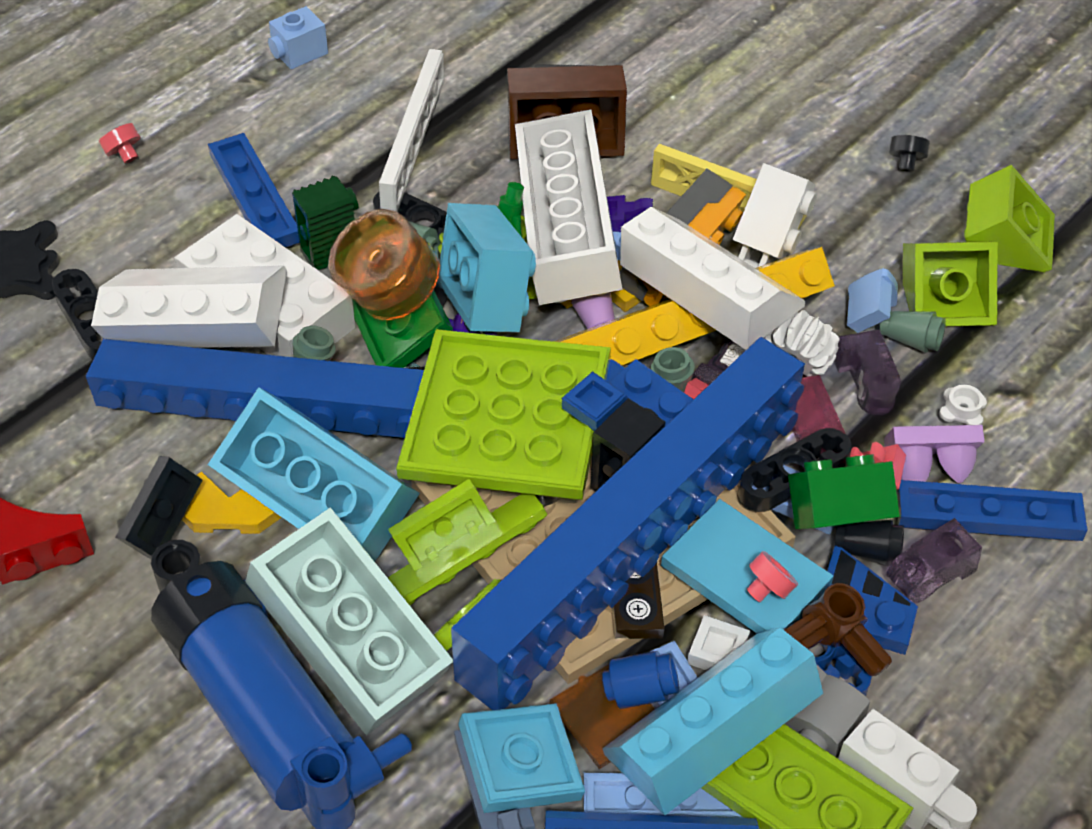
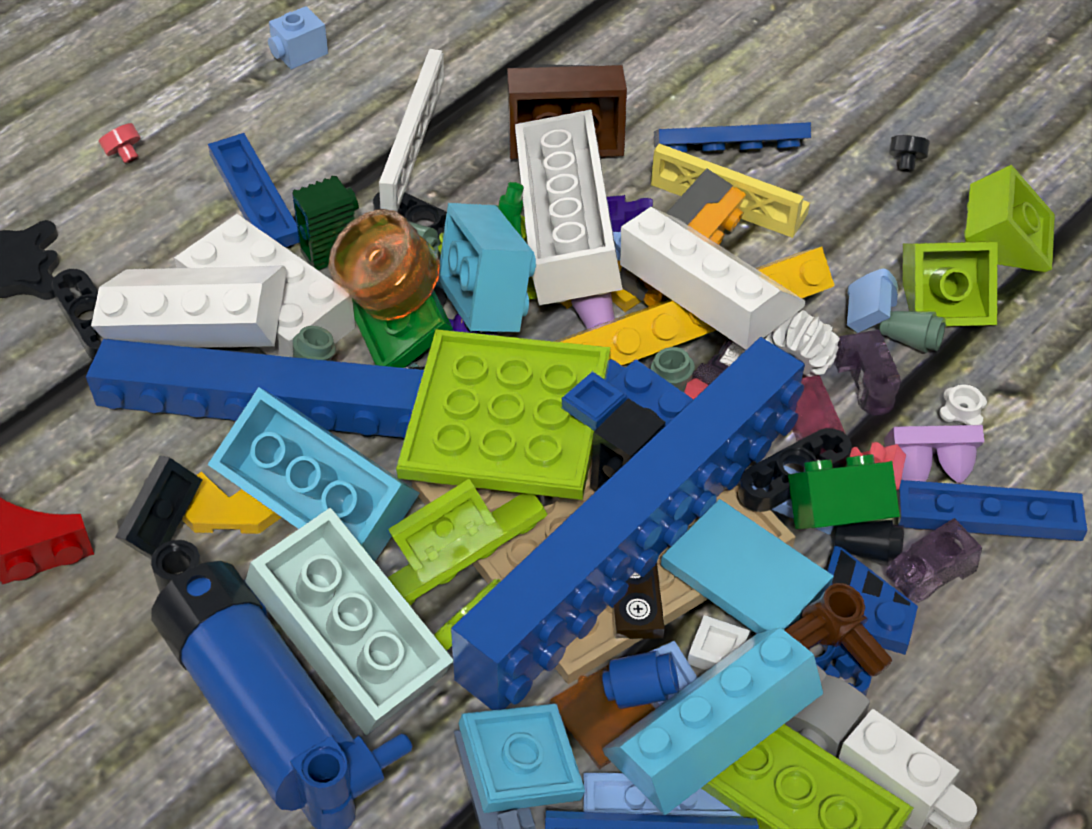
(749, 136): none -> blue plate
(770, 577): coral tile -> none
(774, 215): white brick -> none

